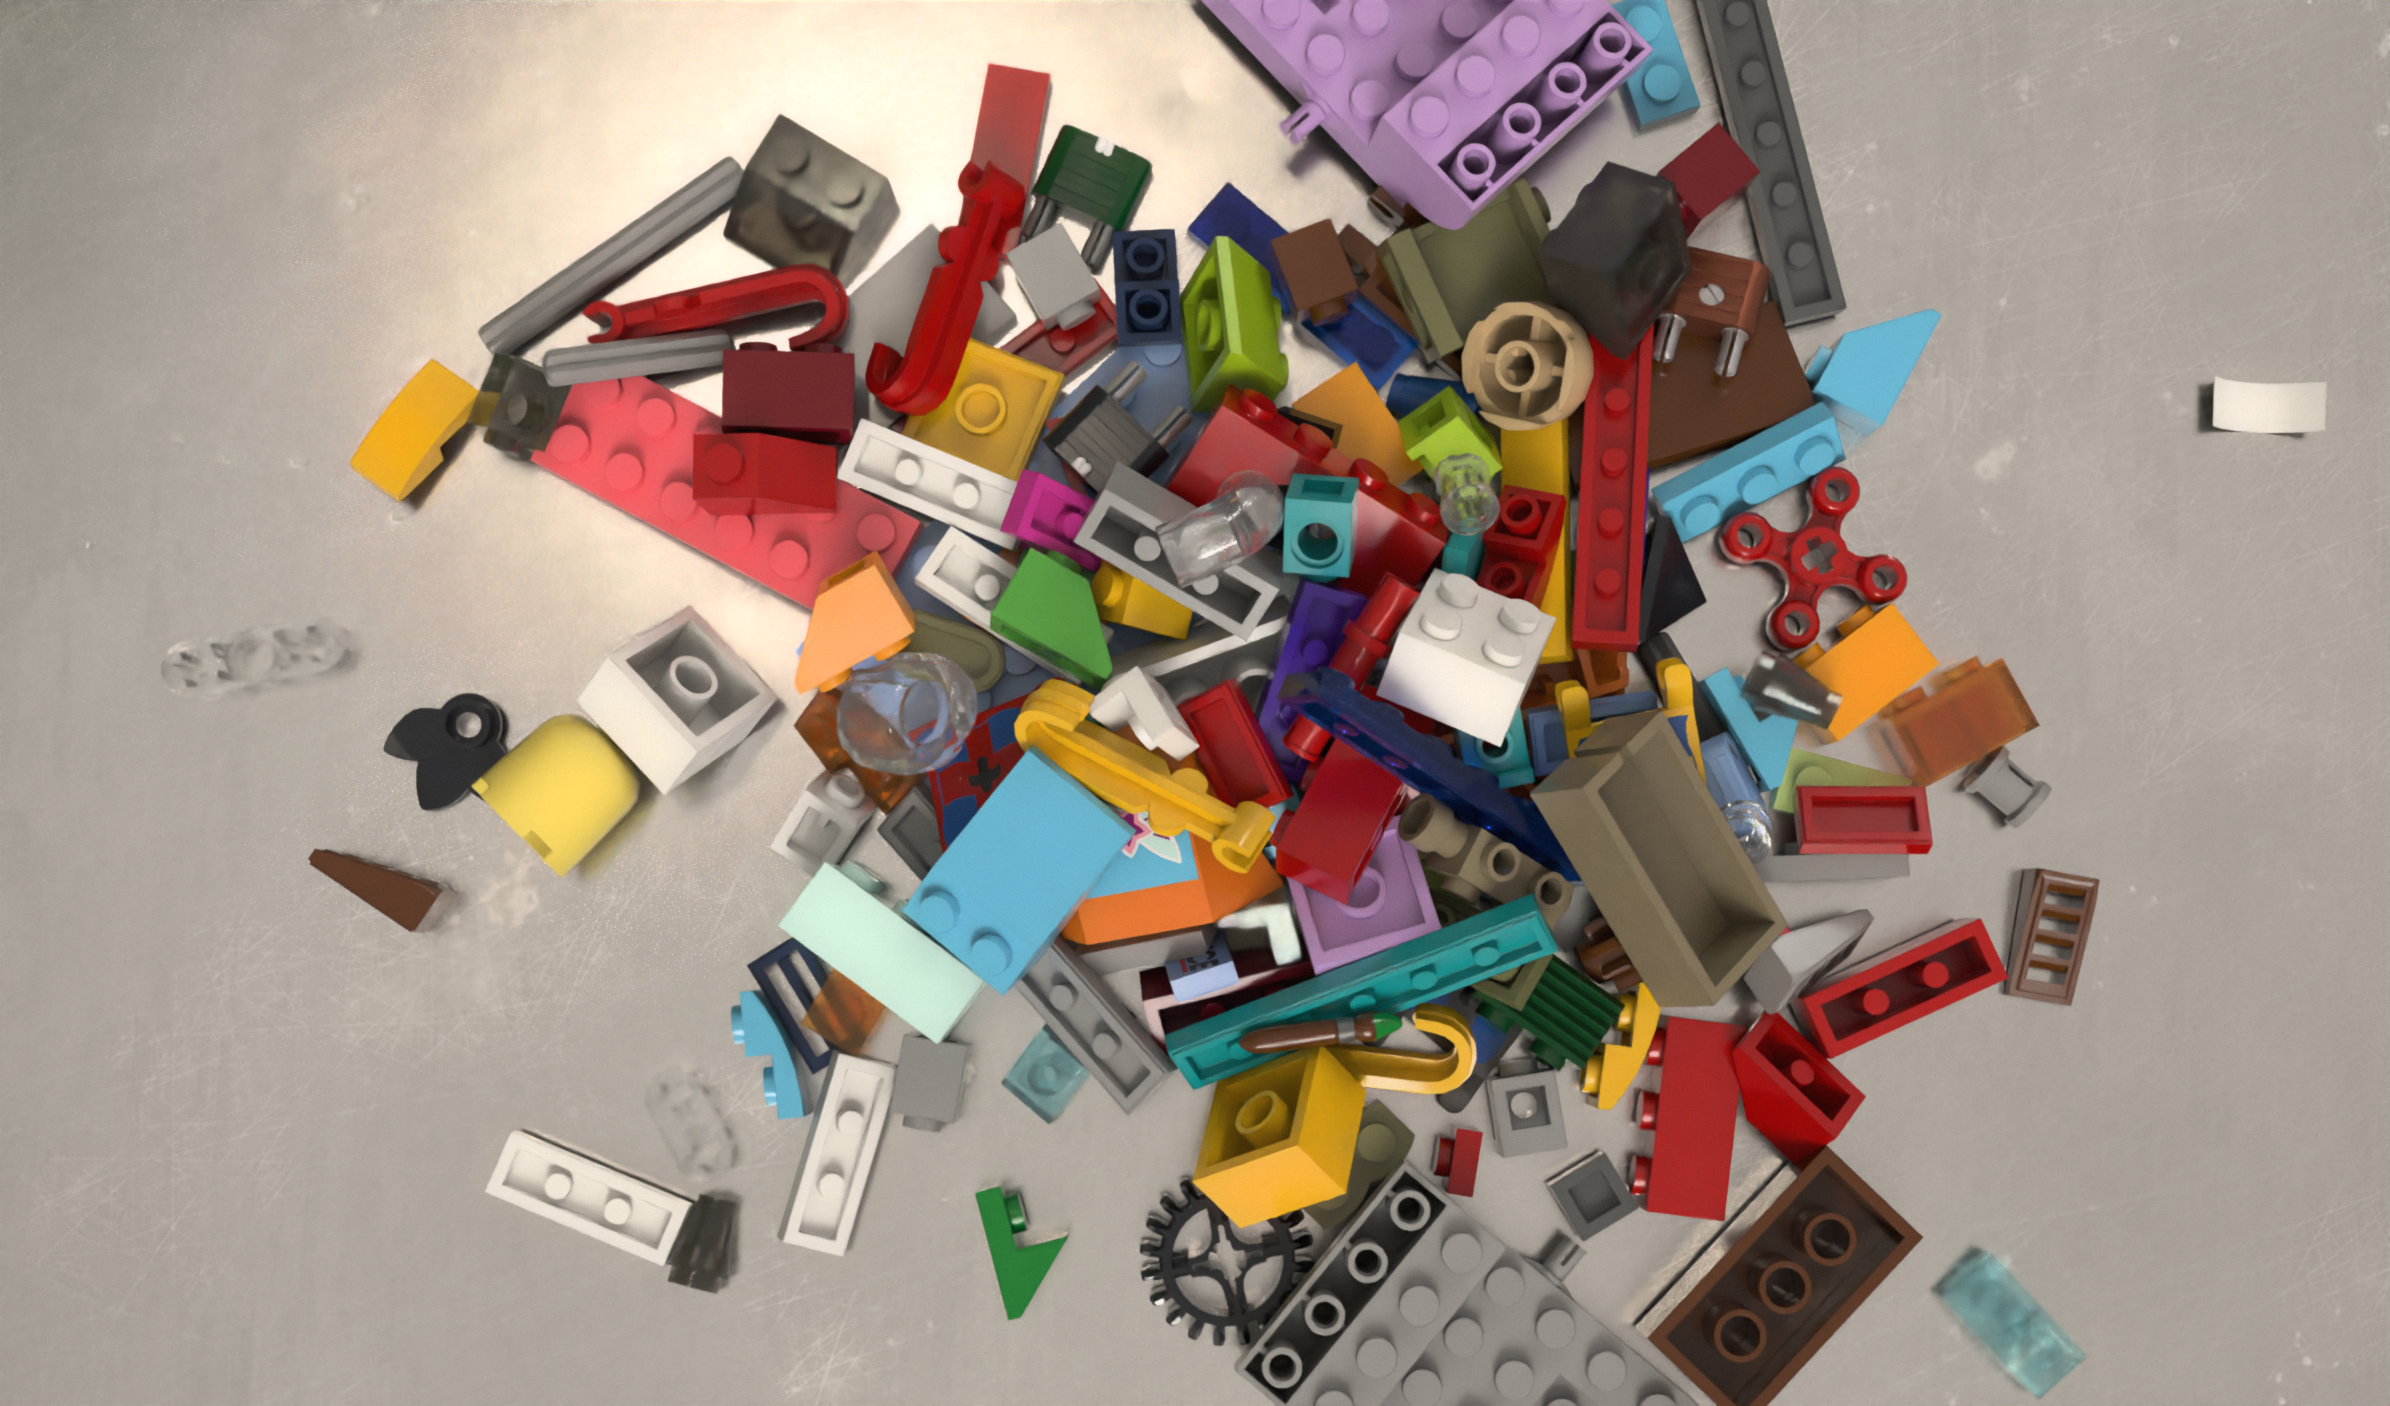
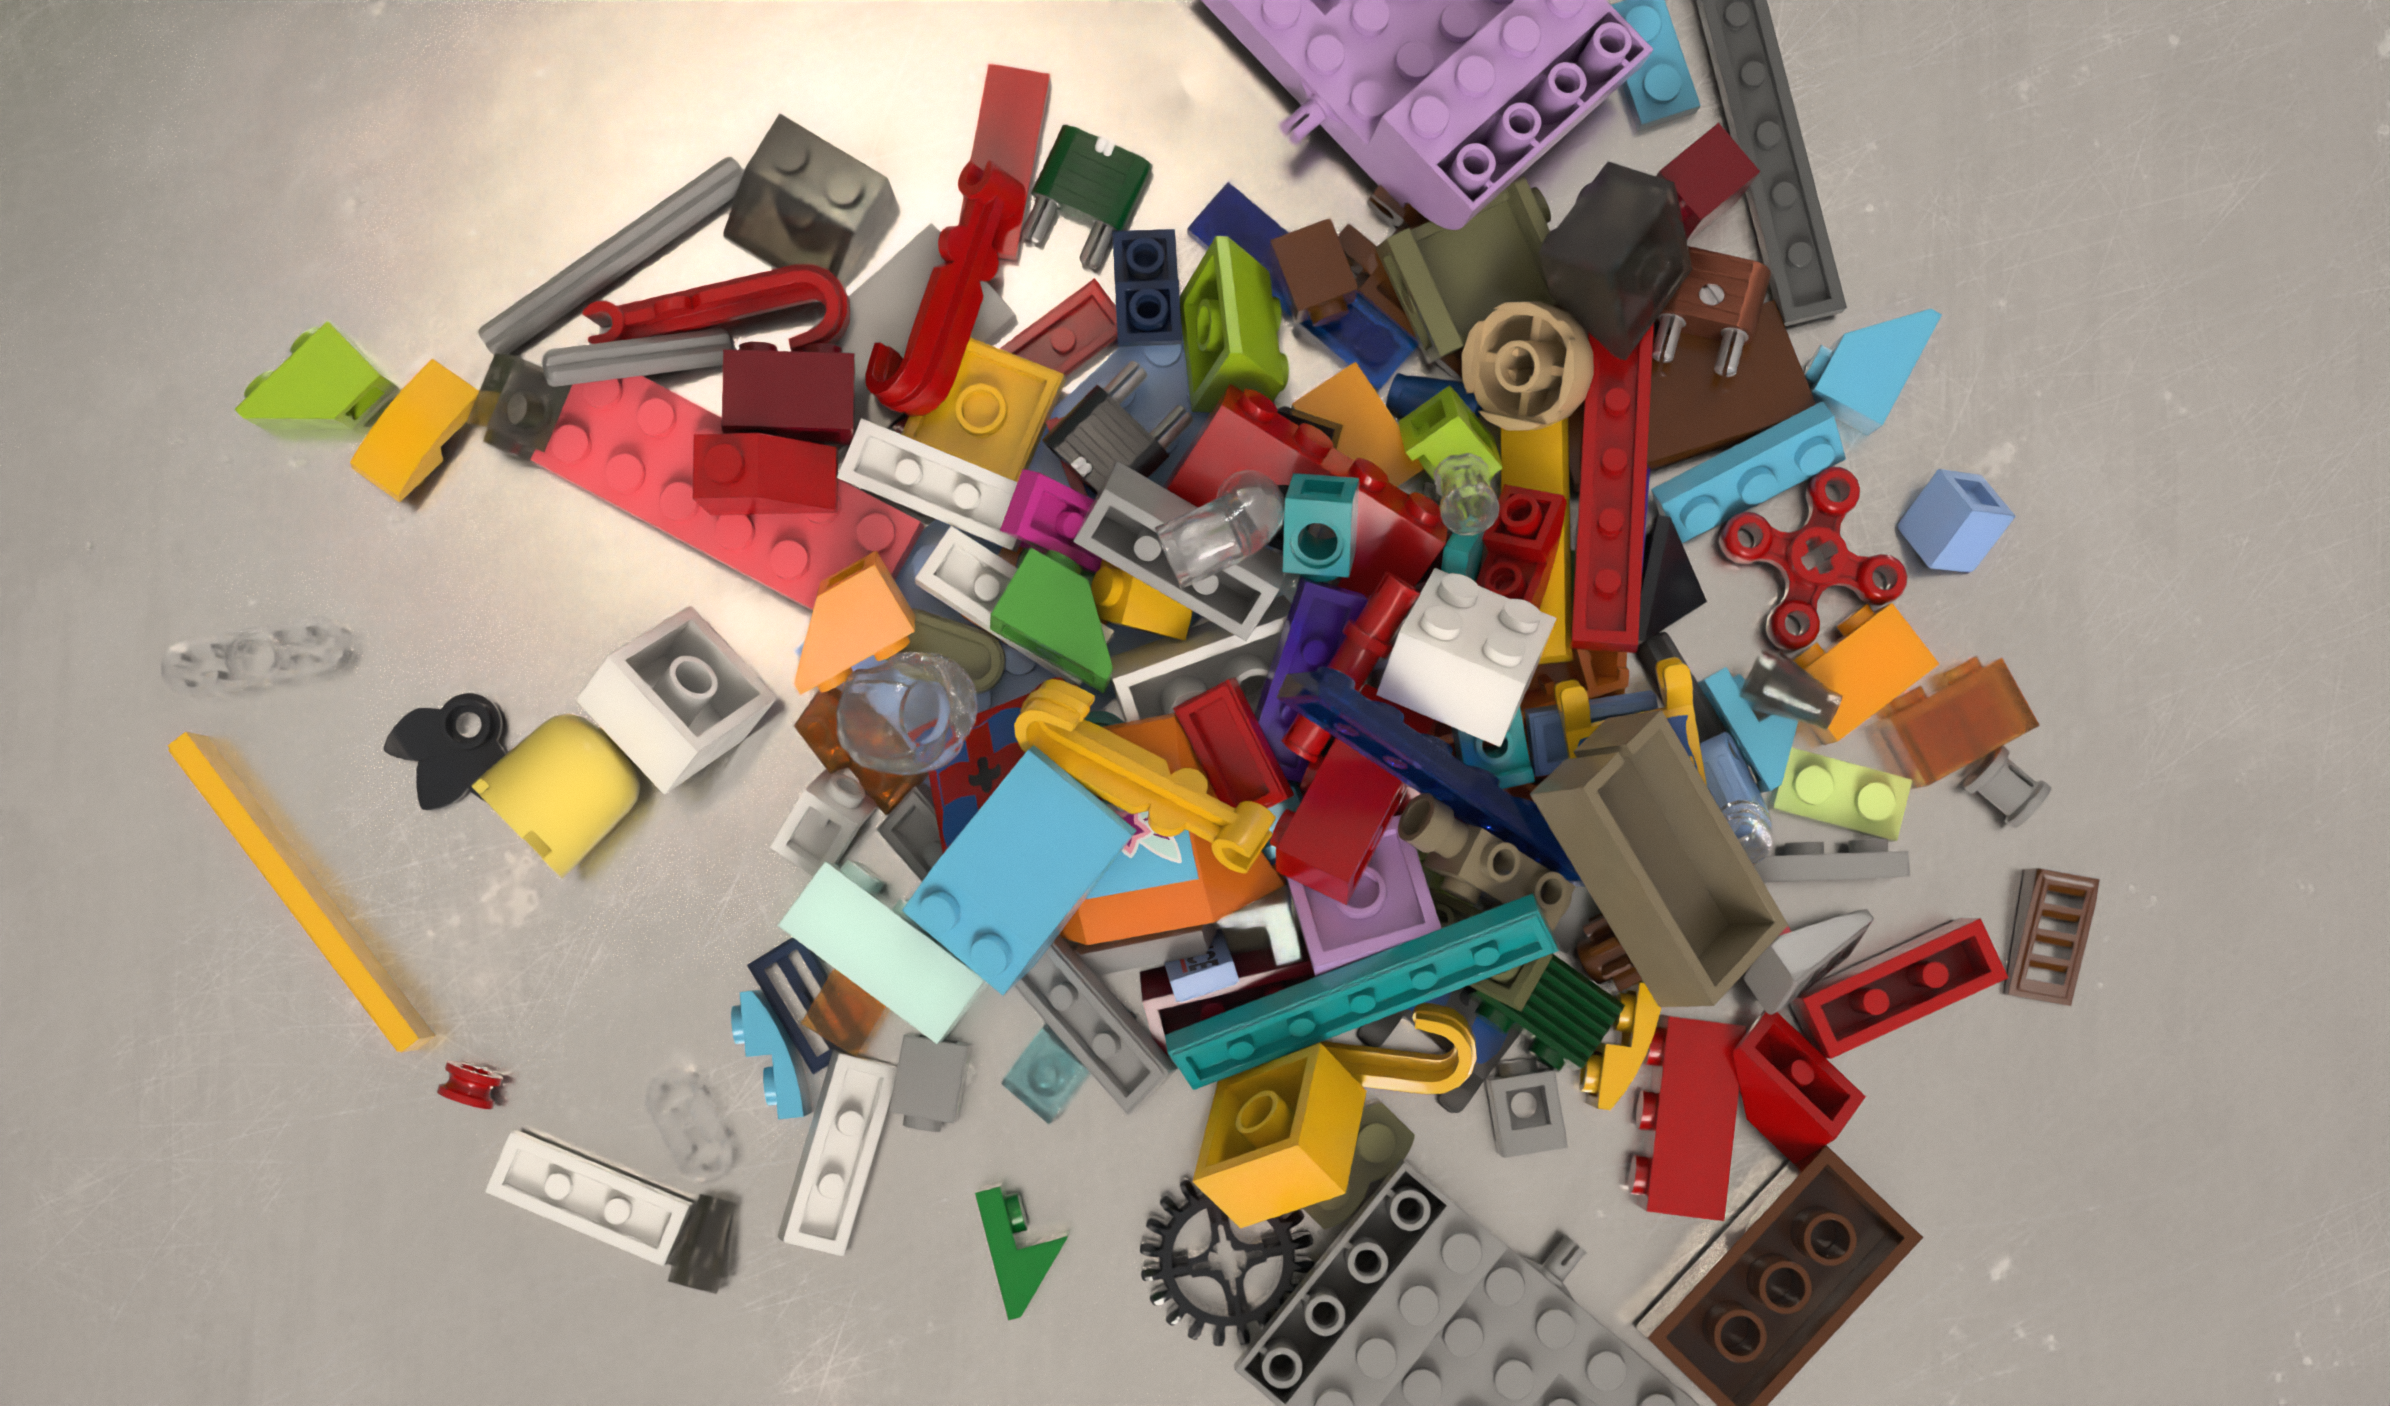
(301, 892): none -> yellow tile
(319, 387): none -> lime slope
(397, 894): reddish brown slope -> none
(469, 1085): none -> red bush
(1055, 278): light grey brick -> none
(1146, 706): white bracket -> none
(1318, 1033): reddish brown piece -> none
(1458, 1159): red plate -> none
(1592, 1195): dark grey plate -> none
(1862, 820): red tile -> none
(1955, 521): none -> light blue panel
(2015, 1326): clear light blue slope -> none
(2269, 406): white sticker -> none

